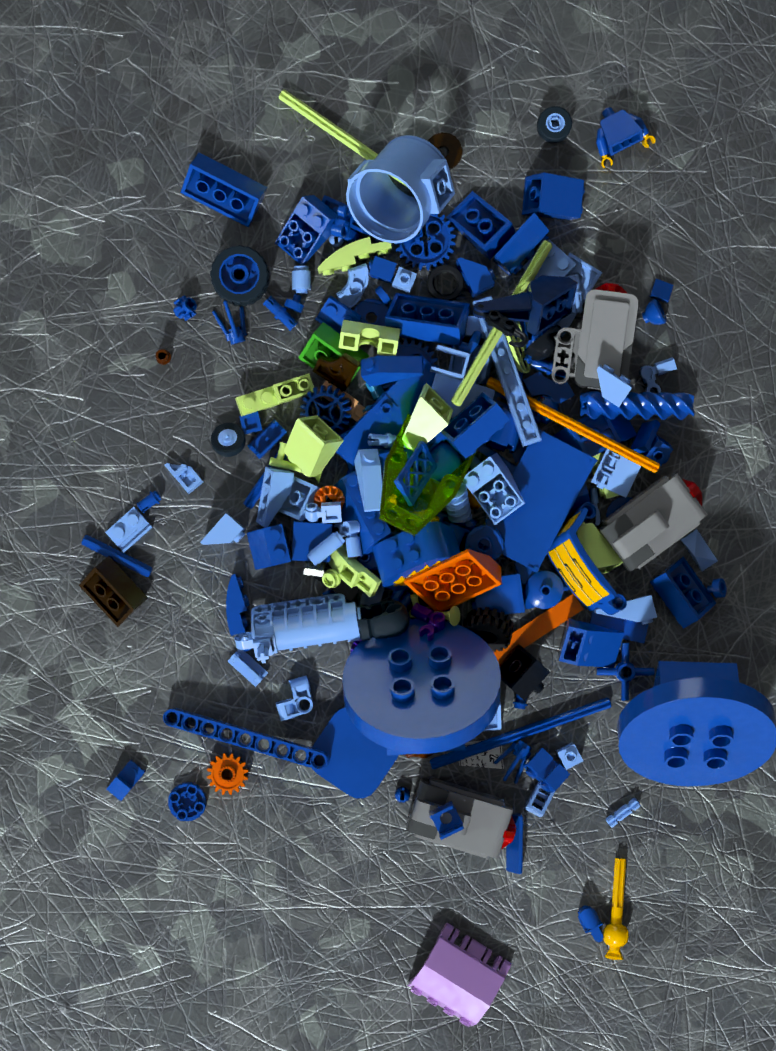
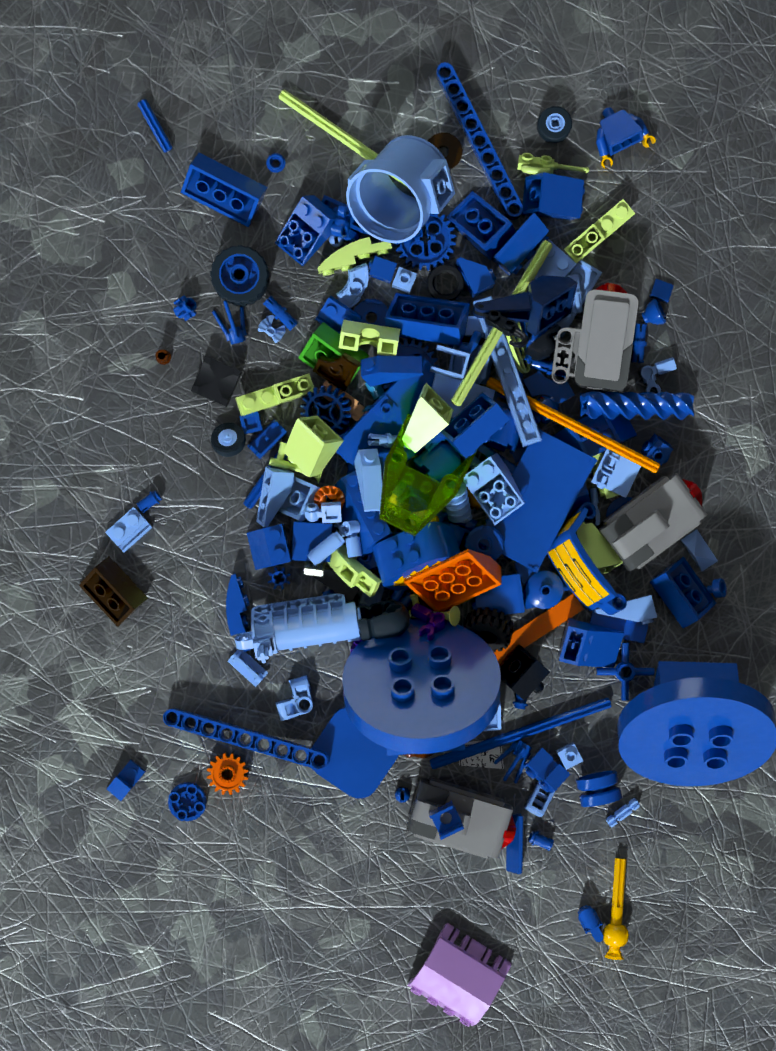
(117, 555): blue axle -> none
(155, 125): none -> blue axle
(185, 476): light blue slope -> none
(216, 381): none -> black brick
(225, 531): light blue slope -> none
(265, 326): none -> light blue piece
(273, 157): none -> blue plate
(283, 576): none -> blue gear
(294, 304): blue tile -> none
(301, 279): light blue brick -> none
(331, 578): yellowish green plate -> none
(383, 295): blue tile -> none
(405, 472): blue window -> none
(479, 131): none -> blue beam
(536, 165): none -> yellowish green piece
(540, 840): none -> blue pin
(598, 788): none -> blue wheel
(599, 231): none -> yellowish green slope
(612, 386): light blue slope -> none
(639, 343): none -> blue pin
(645, 436): blue tile -> none

